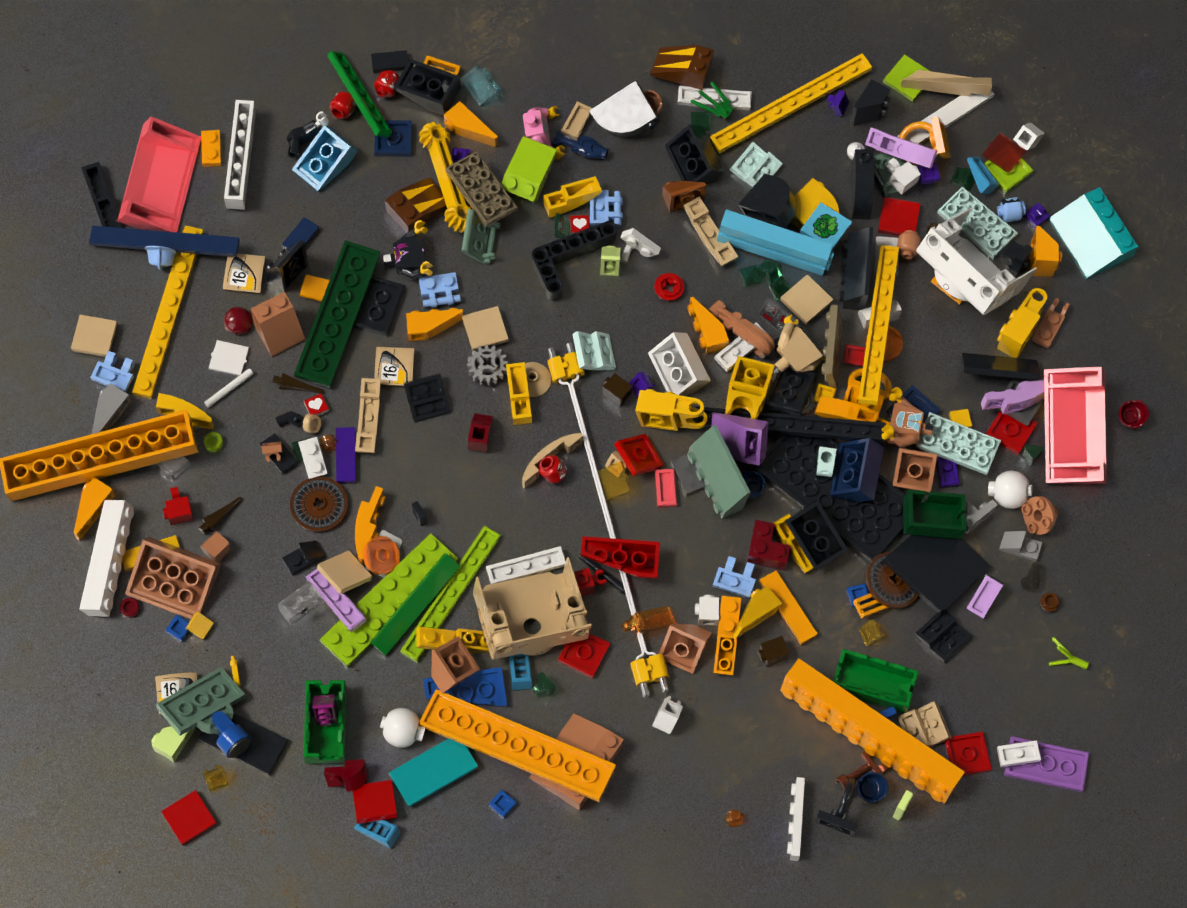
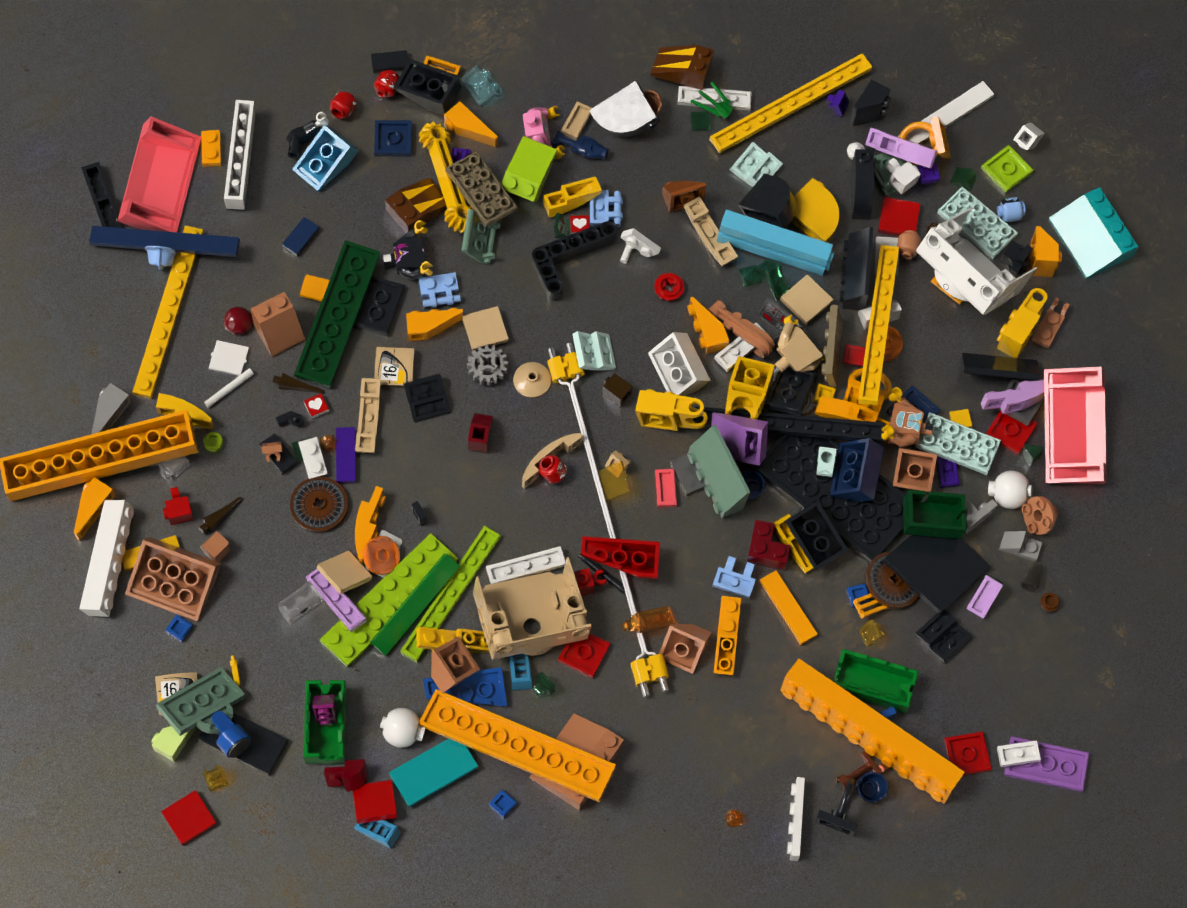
(94, 335): tan tile -> none
(106, 374): light blue plate -> none
(129, 607): dark red tile -> none
(199, 625): yellow tile -> none
(244, 273): slope -> none
(288, 266): black slope -> none
(305, 556): black slope -> none
(311, 423): tan tile -> none
(359, 94): green tile -> none
(519, 393): yellow slope -> none
(610, 261): yellowish green slope -> none
(639, 454): red tile -> none
(641, 382): dark purple tile -> none
(667, 715): white brick -> none
(694, 155): black slope -> none
(707, 610): white brick -> none
(759, 608): yellow slope -> none
(773, 651): dark brown brick -> none
(826, 225): medium azure tile -> none
(902, 806): yellowish green tile -> none
(903, 69): lime tile -> none
(926, 724): tan slope -> none
(947, 83): tan wedge -> none
(984, 179): dark azure slope -> none
(1004, 153): clear red piece -> none
(1036, 215): dark purple tile -> none
(1072, 659): lime plant -> none
(1133, 414): dark red hair -> none

